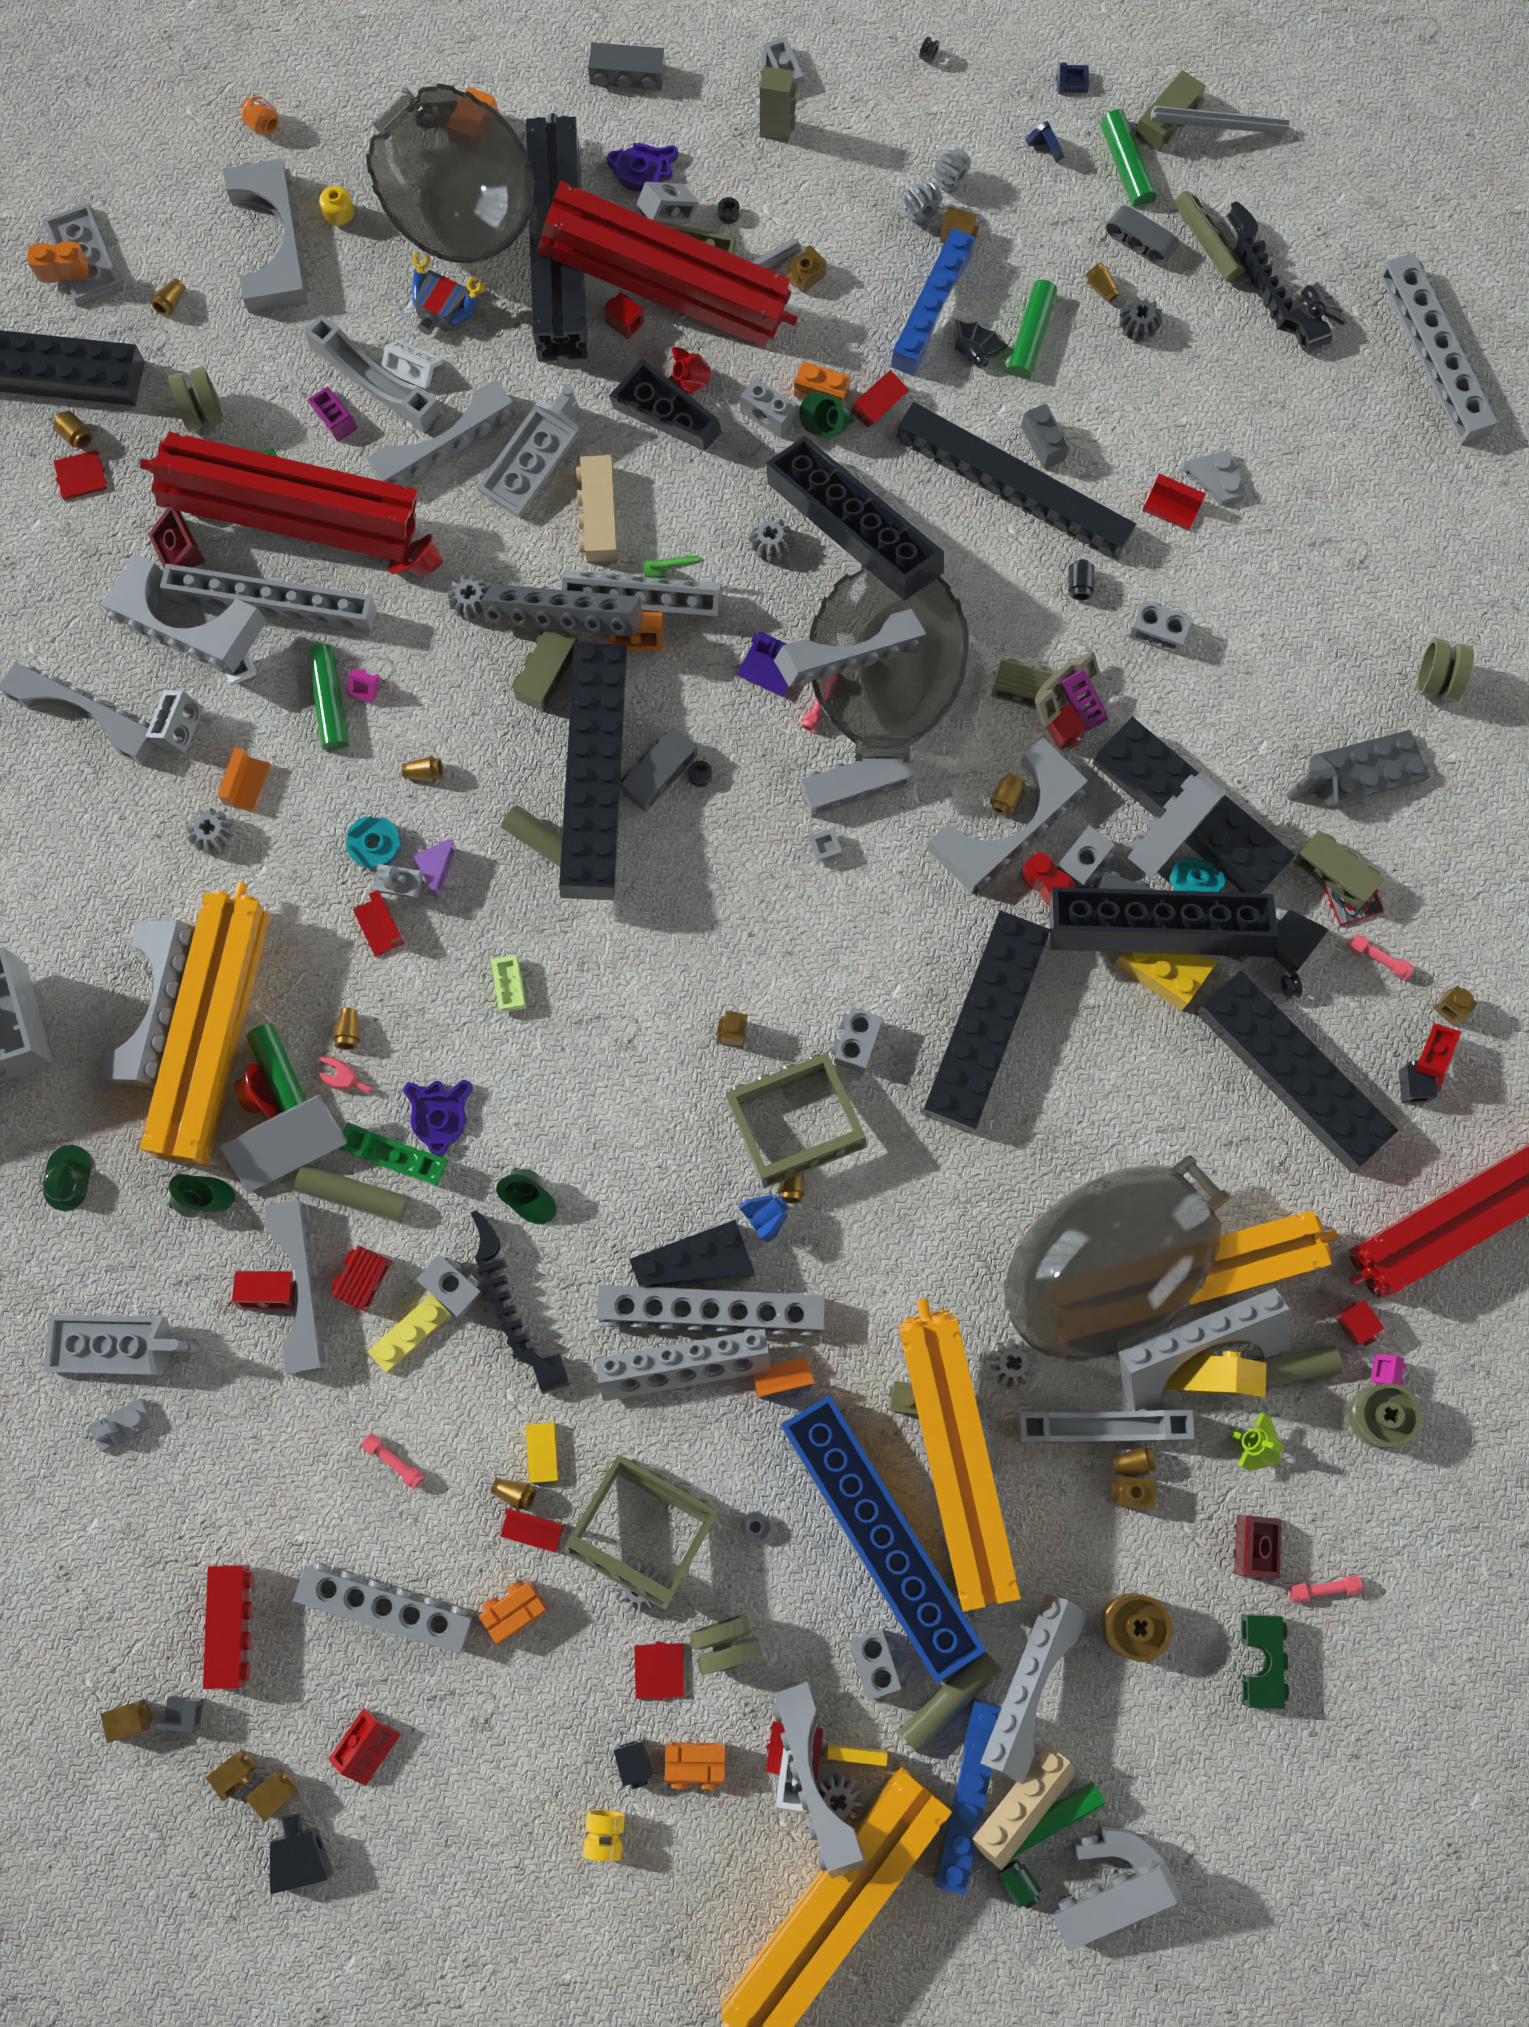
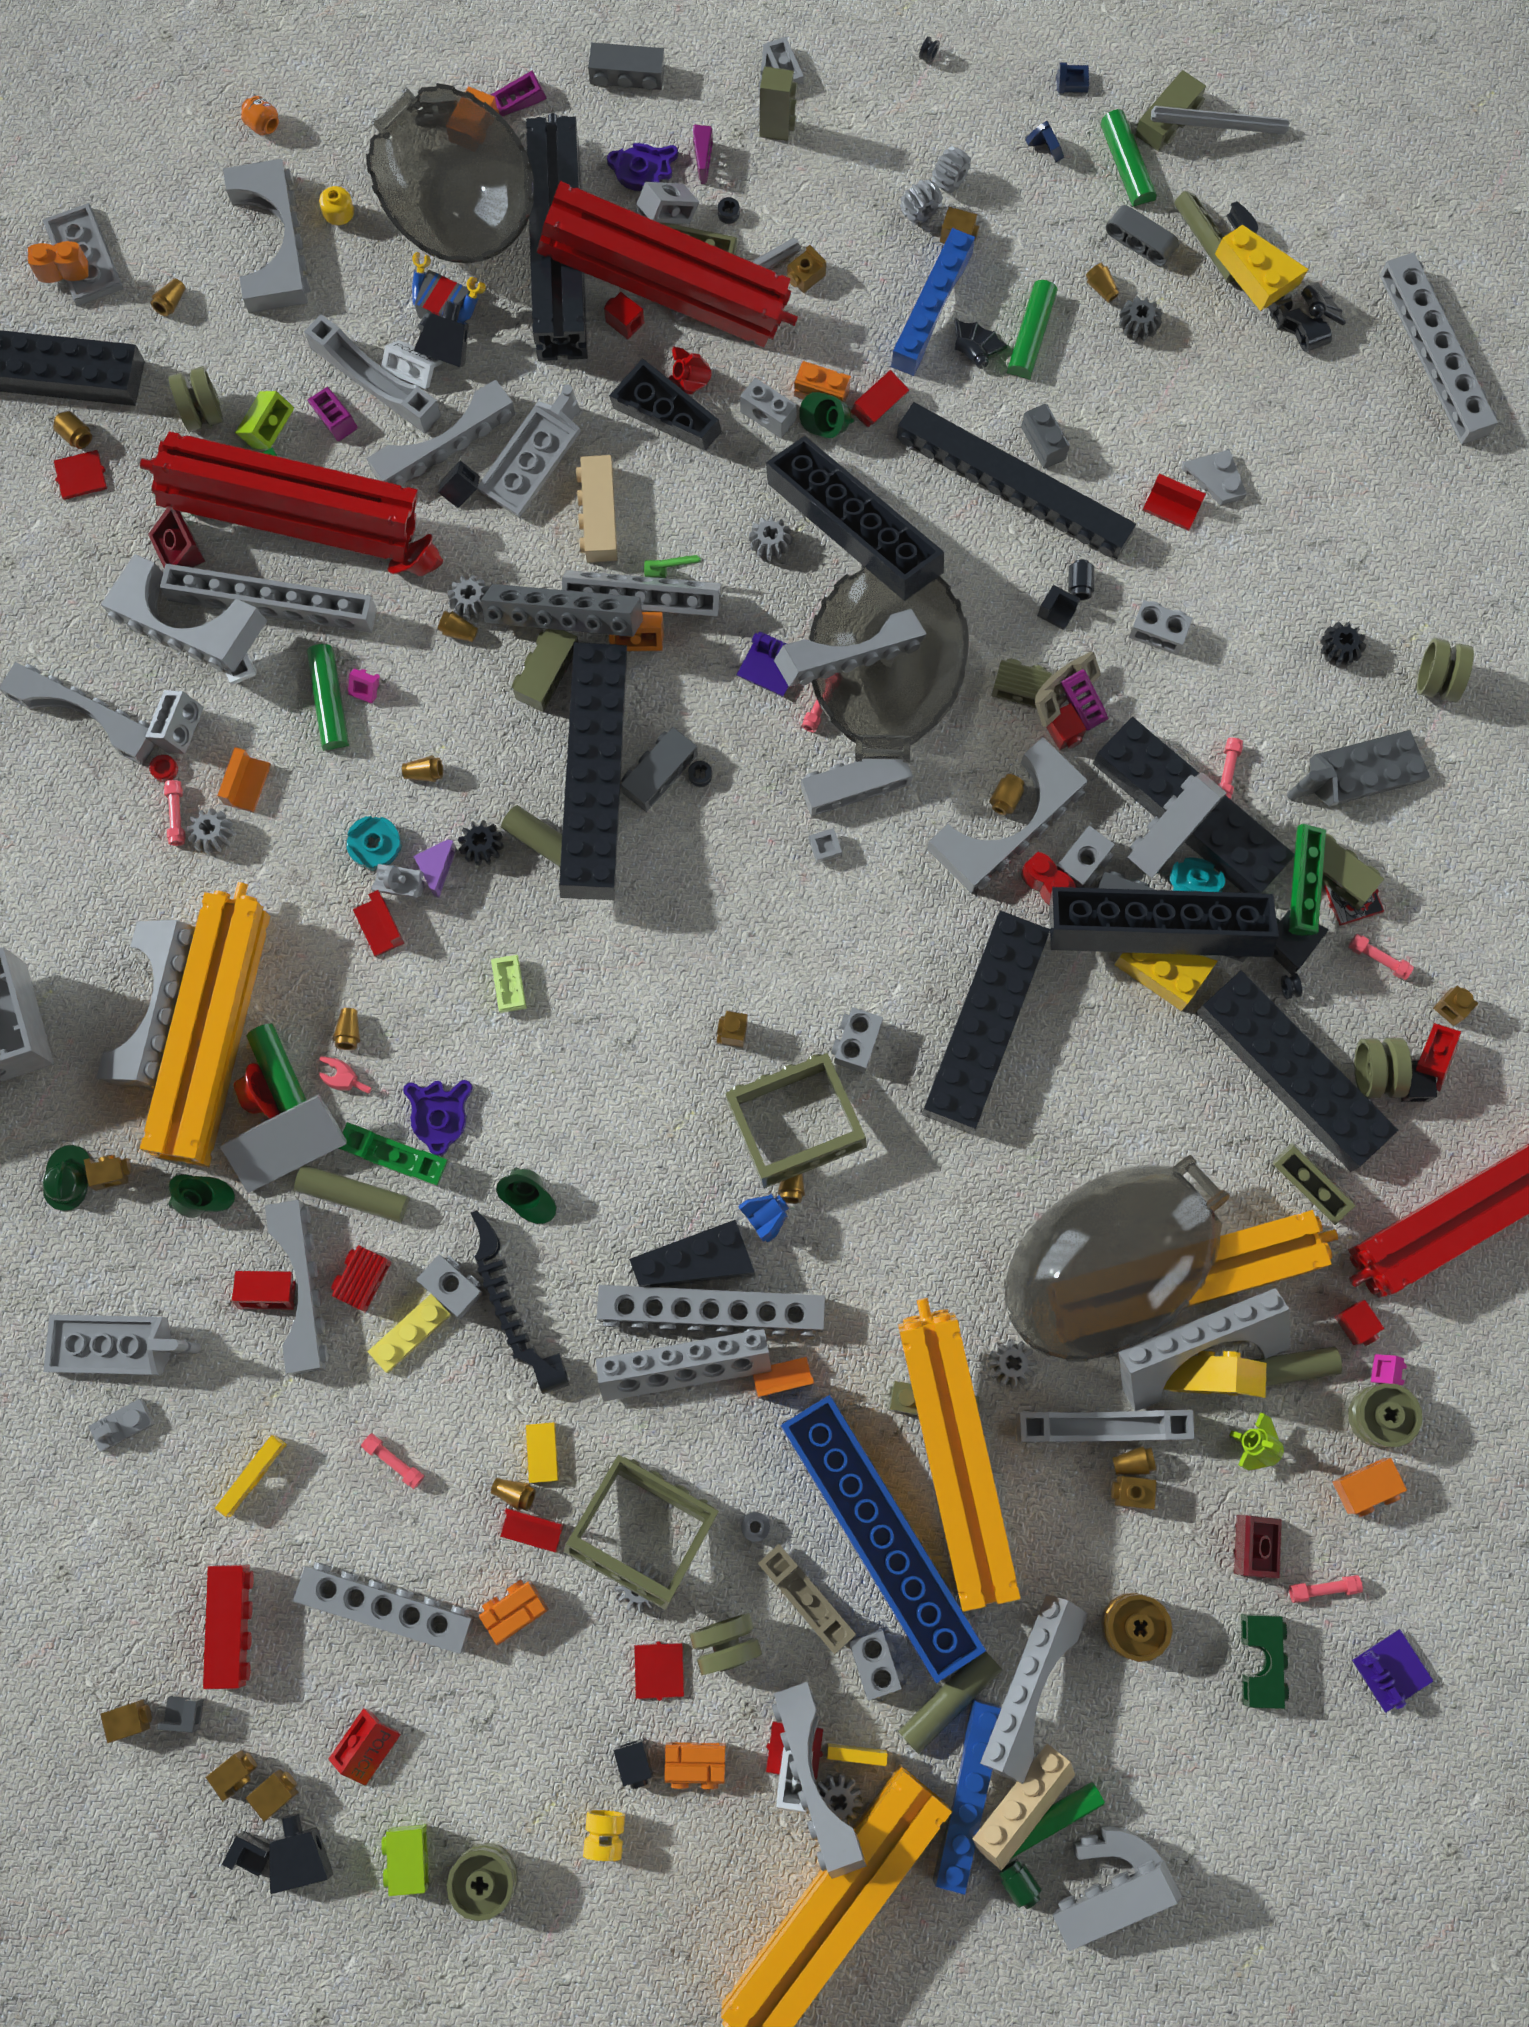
(108, 1172): none -> pearl gold brick
(163, 768): none -> red tile
(173, 792): none -> coral bar
(248, 1854): none -> black panel
(250, 1476): none -> yellow piece
(264, 420): none -> lime brick
(406, 1860): none -> lime brick
(444, 336): none -> black torso
(457, 627): none -> pearl gold cone
(459, 484): none -> black panel
(477, 1900): none -> olive wheel
(481, 834): none -> black gear
(528, 99): none -> magenta slope
(703, 149): none -> magenta slope
(807, 1599): none -> dark tan slope
(1058, 607): none -> black panel
(1233, 750): none -> coral bar
(1259, 266): none -> yellow wedge
(1307, 880): none -> green brick
(1314, 1183): none -> olive brick
(1344, 634): none -> black gear
(1369, 1487): none -> orange brick
(1383, 1067): none -> olive wheel
(1392, 1671): none -> dark purple hinge

